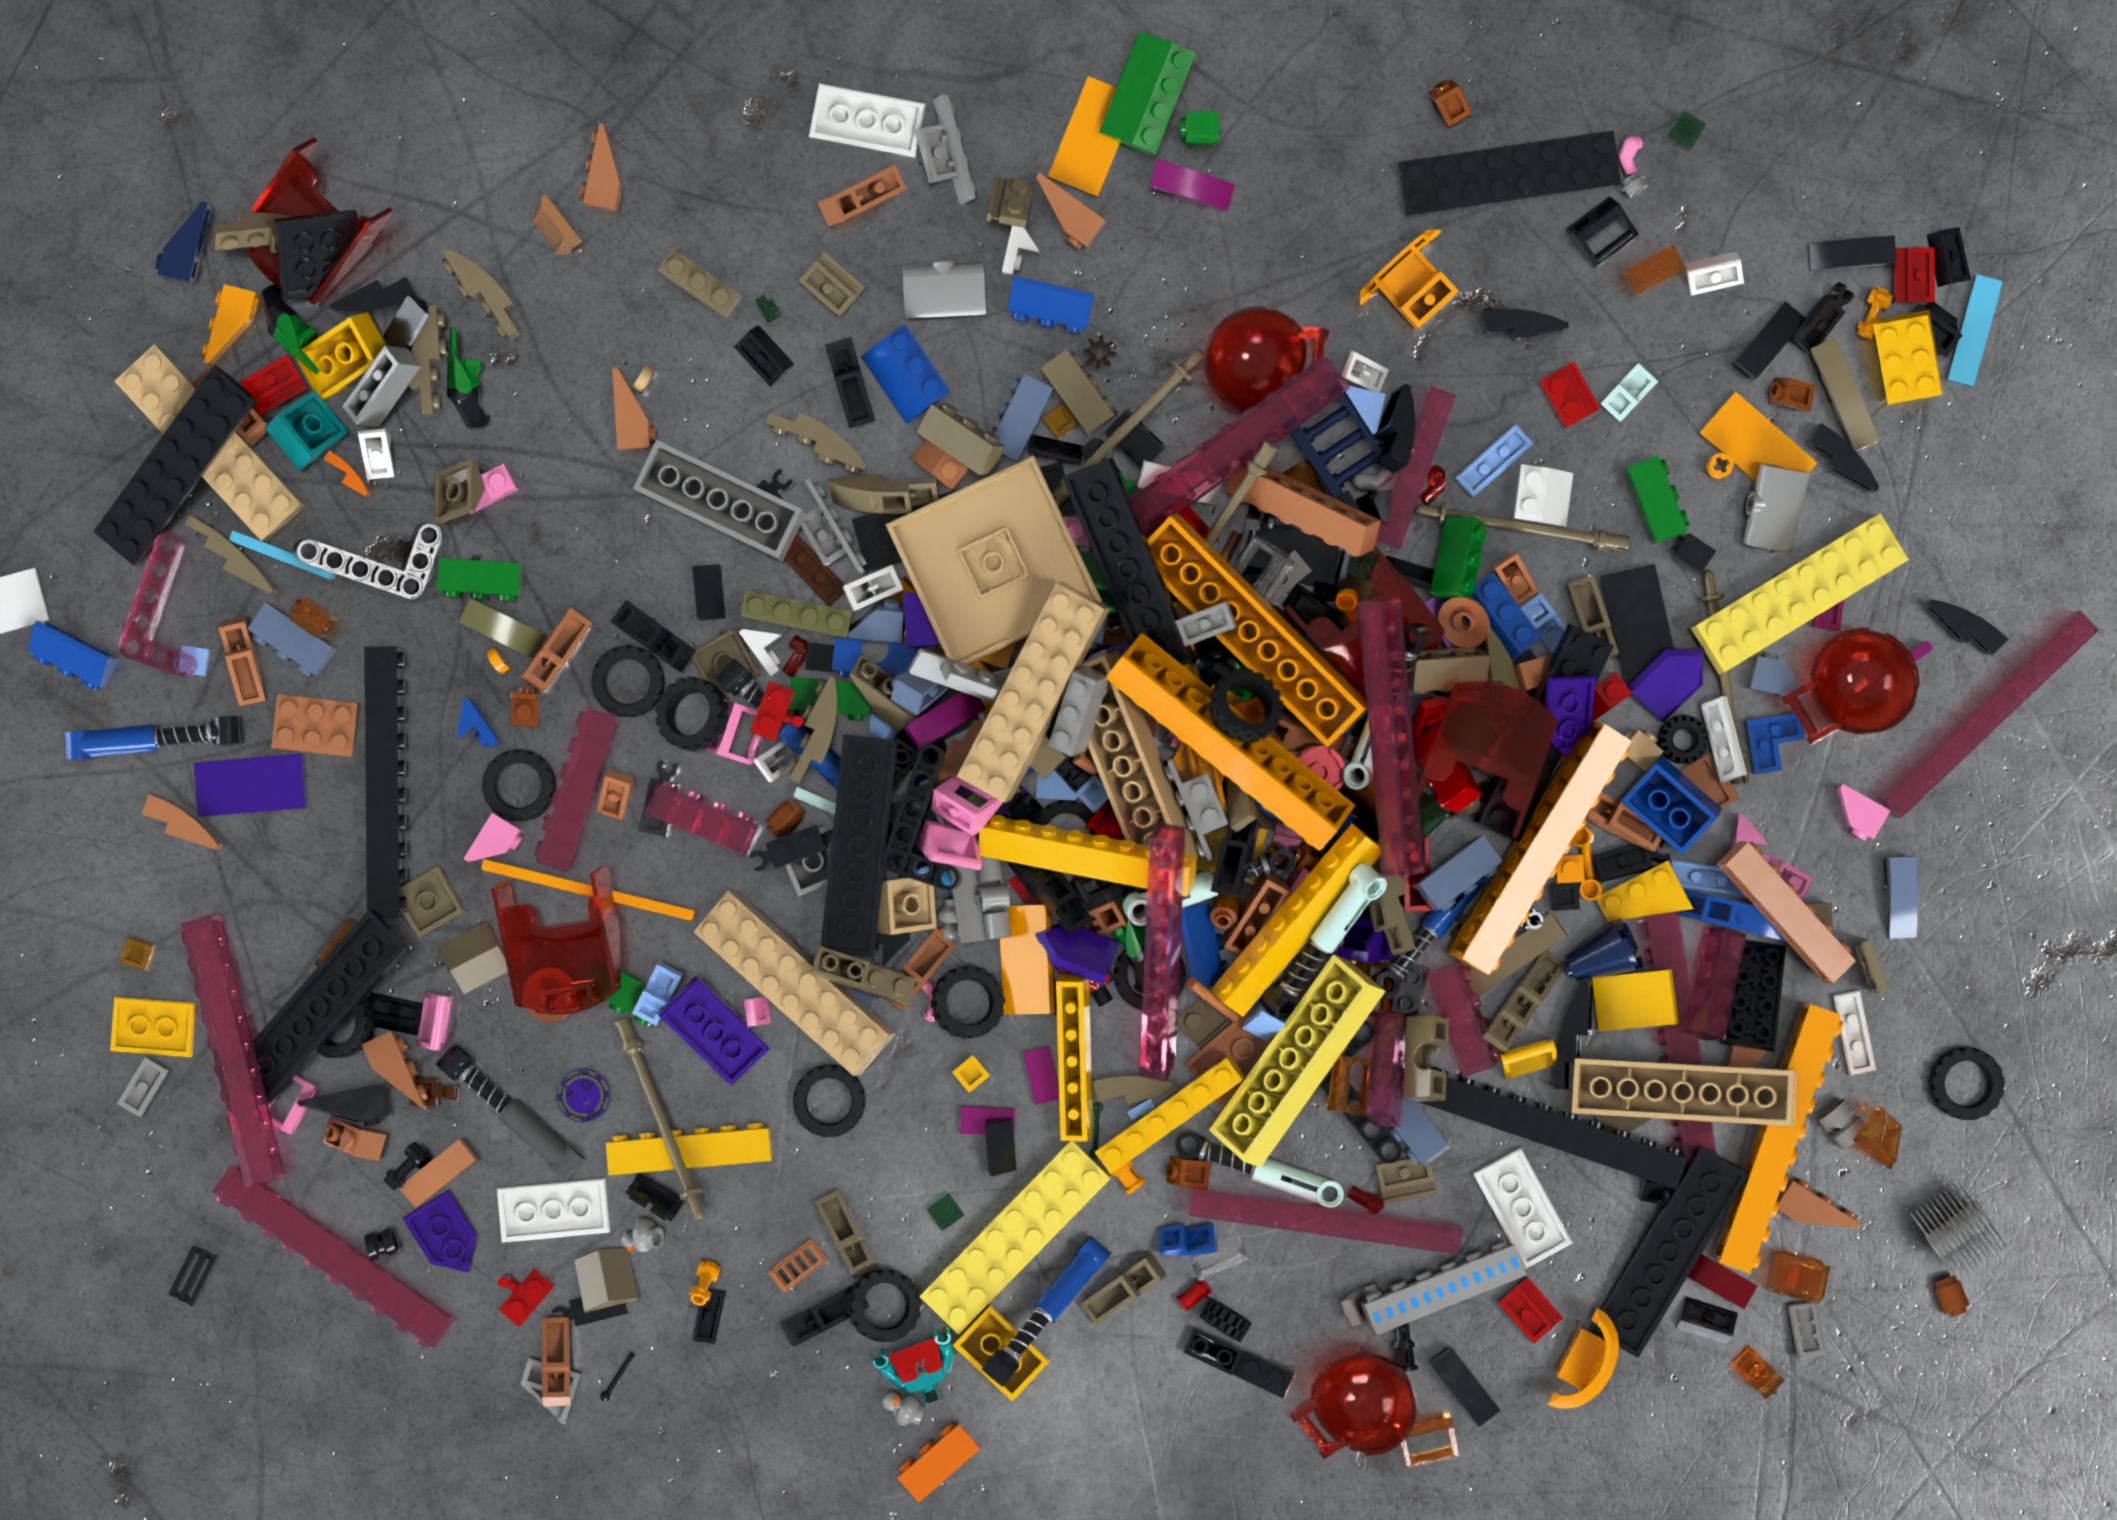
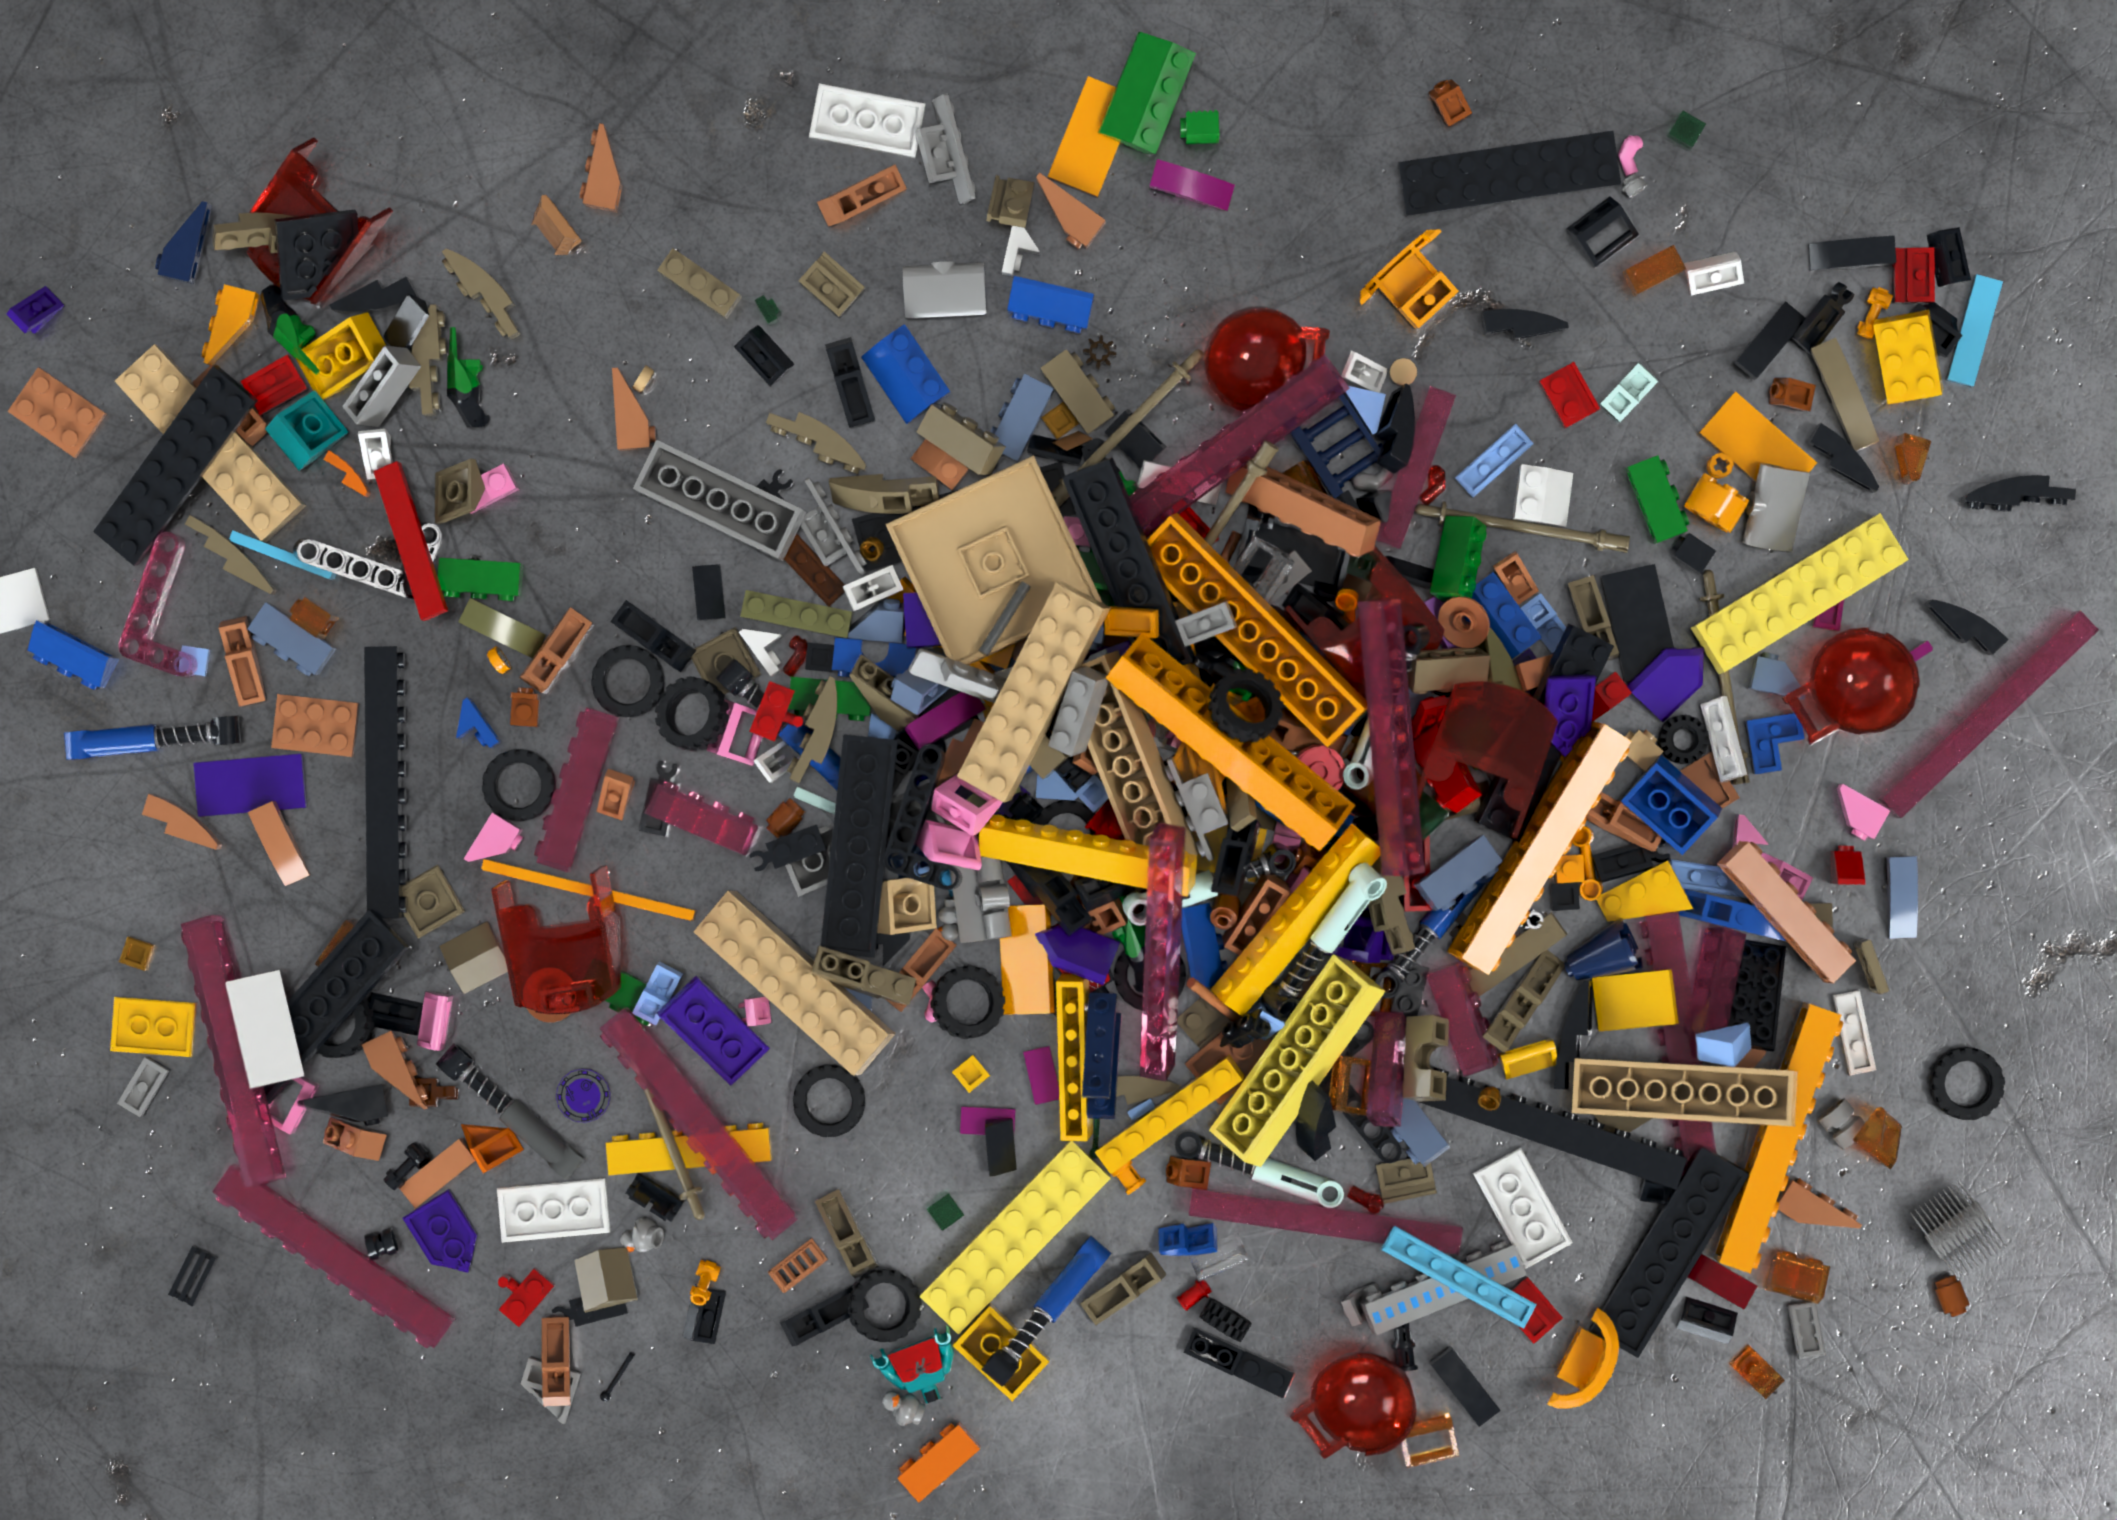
(35, 310): none -> dark purple slope
(57, 412): none -> nougat plate
(264, 1029): none -> white tile
(279, 843): none -> nougat slope
(410, 541): none -> red tile
(491, 1145): none -> orange slope
(699, 1123): none -> clear pink brick
(866, 553): none -> pearl gold hinge
(1004, 618): none -> dark grey bar
(1072, 440): none -> medium nougat sticker
(1102, 1056): none -> dark blue fence
(1132, 622): none -> light orange tile
(1245, 1030): none -> black hinge
(1315, 1122): none -> black slope
(1403, 372): none -> tan tile
(1458, 1277): none -> medium azure tile
(1489, 1098): none -> pearl gold hinge
(1716, 503): none -> light orange brick
(1724, 1045): none -> light blue slope
(1846, 866): none -> red slope
(1911, 456): none -> clear orange tile
(2007, 493): none -> black slope

